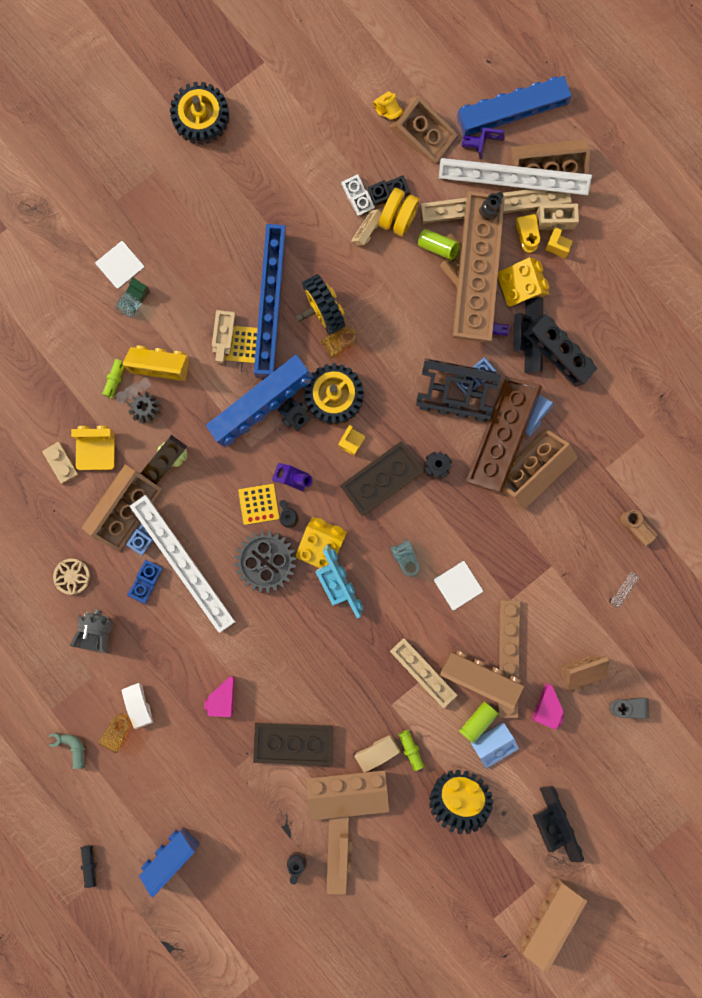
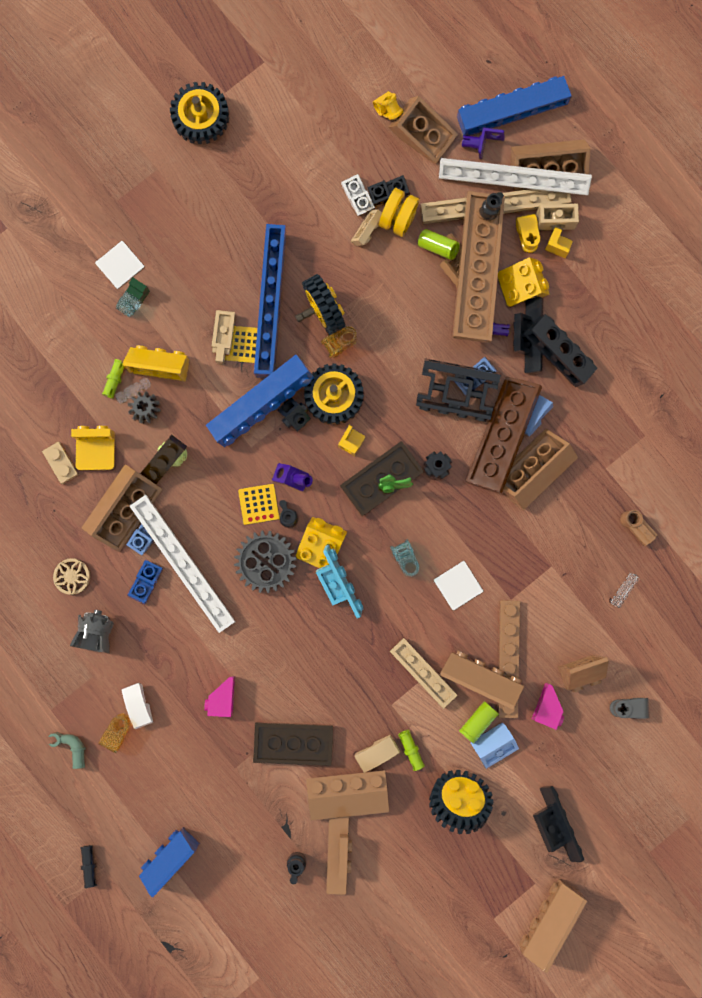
(389, 484): none -> bright green plate

